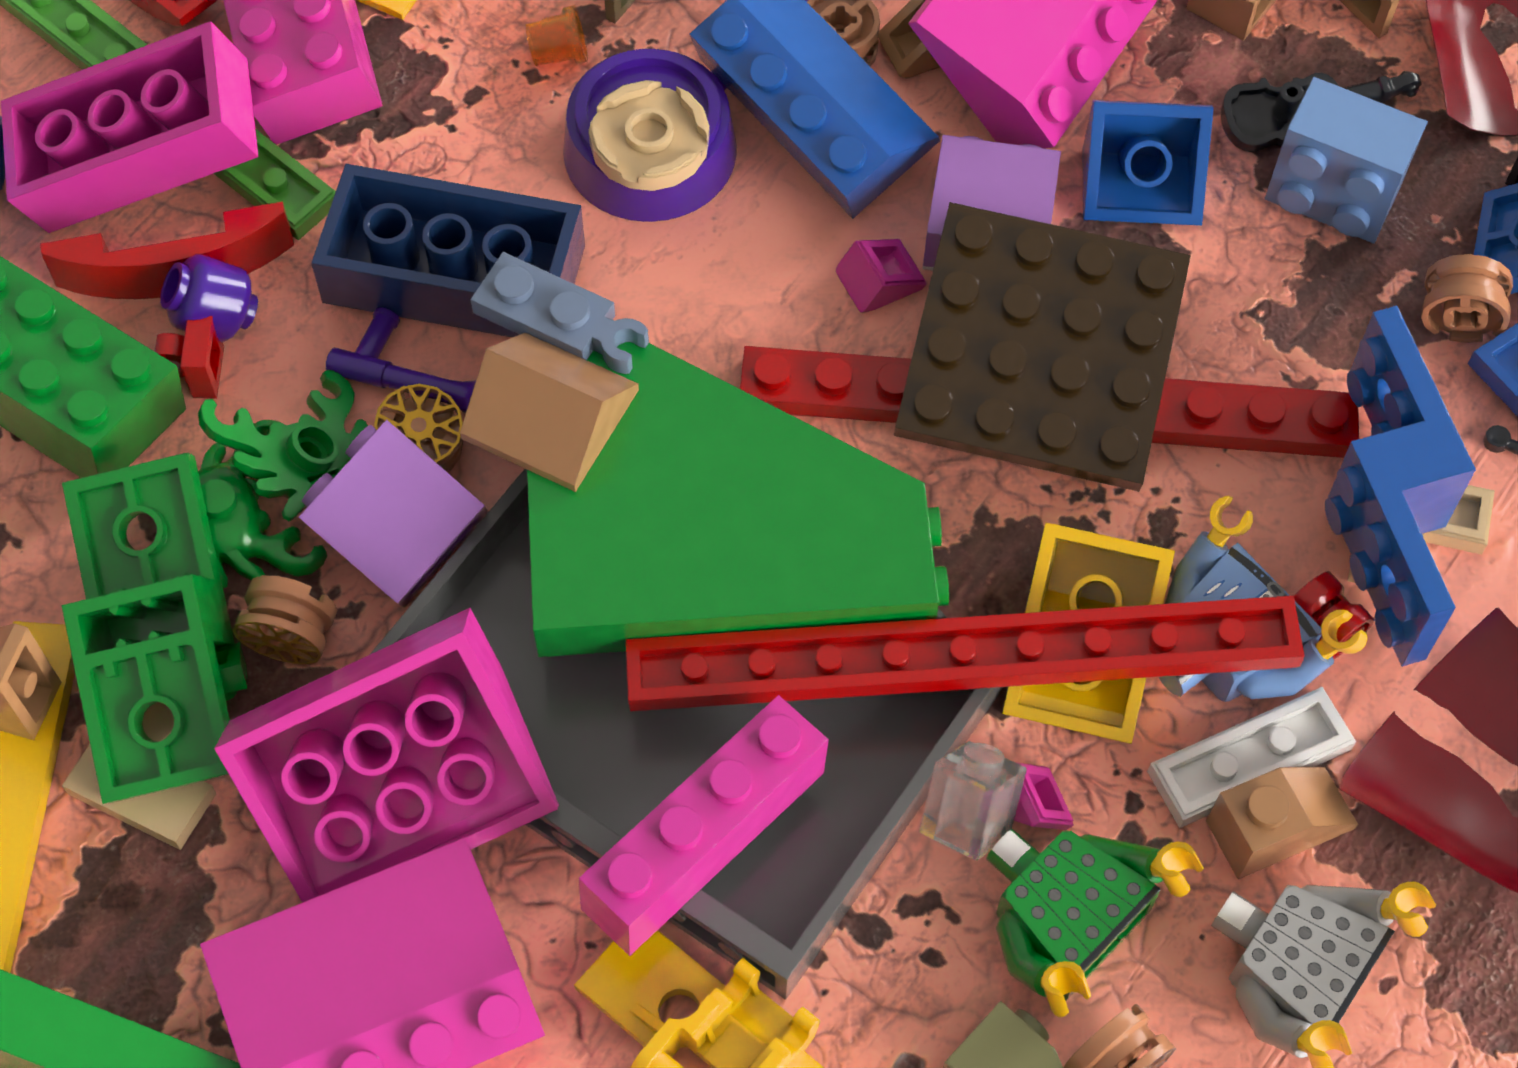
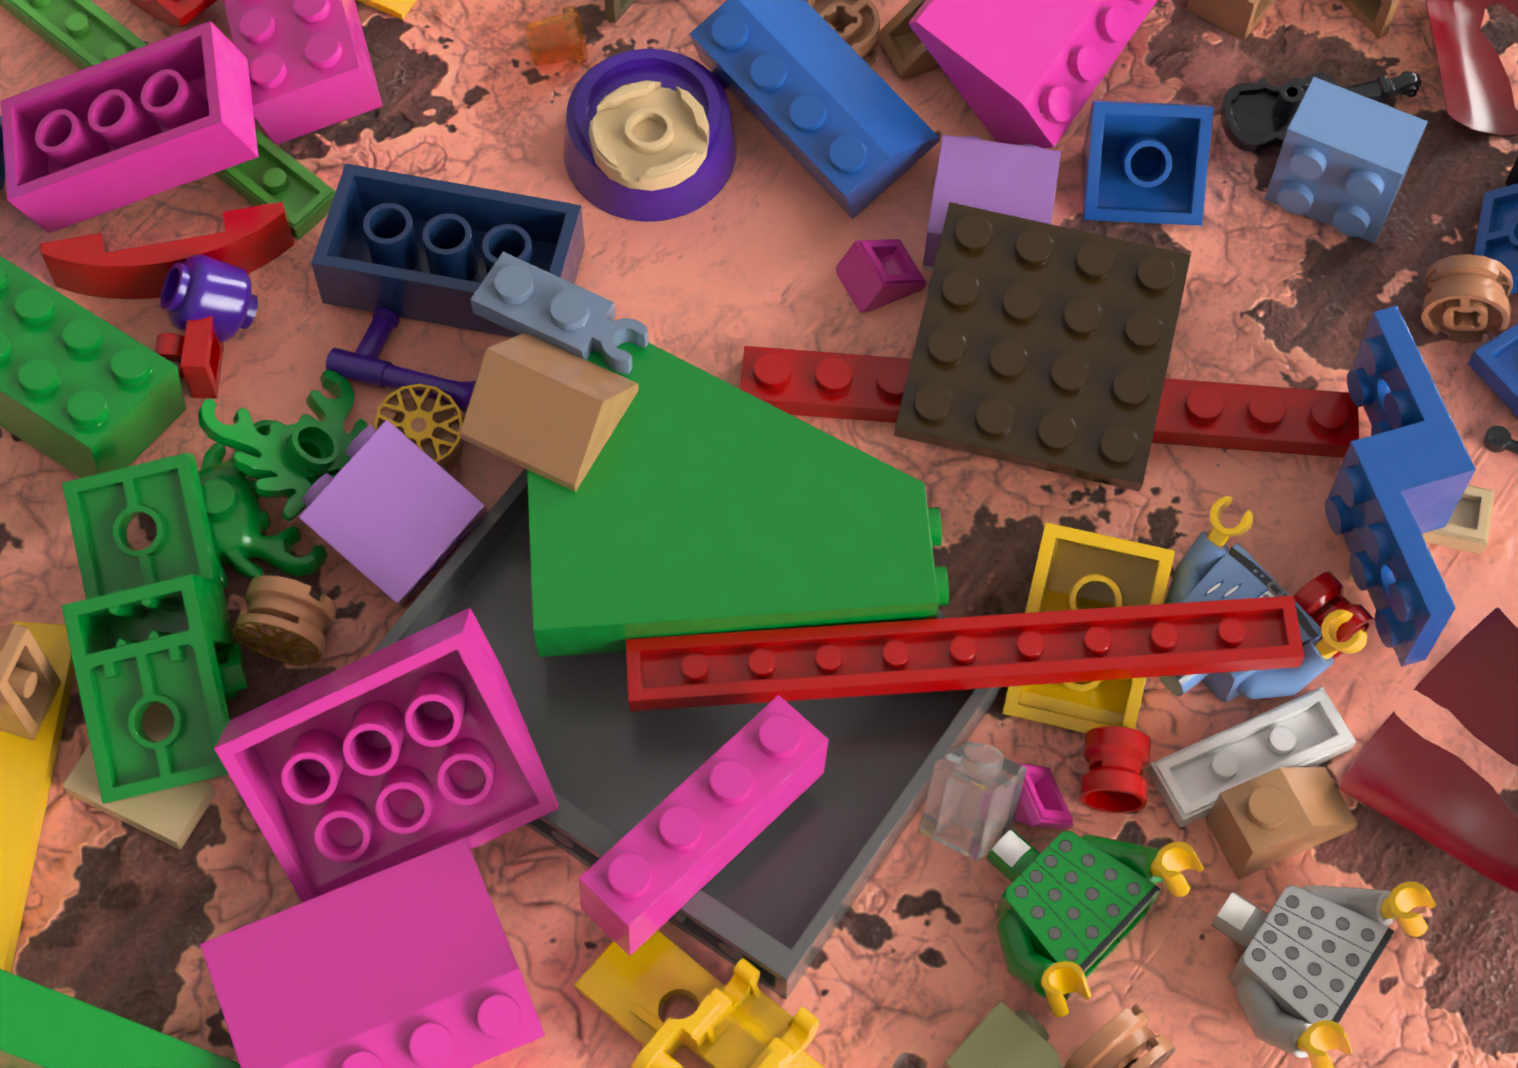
(1115, 767): none -> red wheel

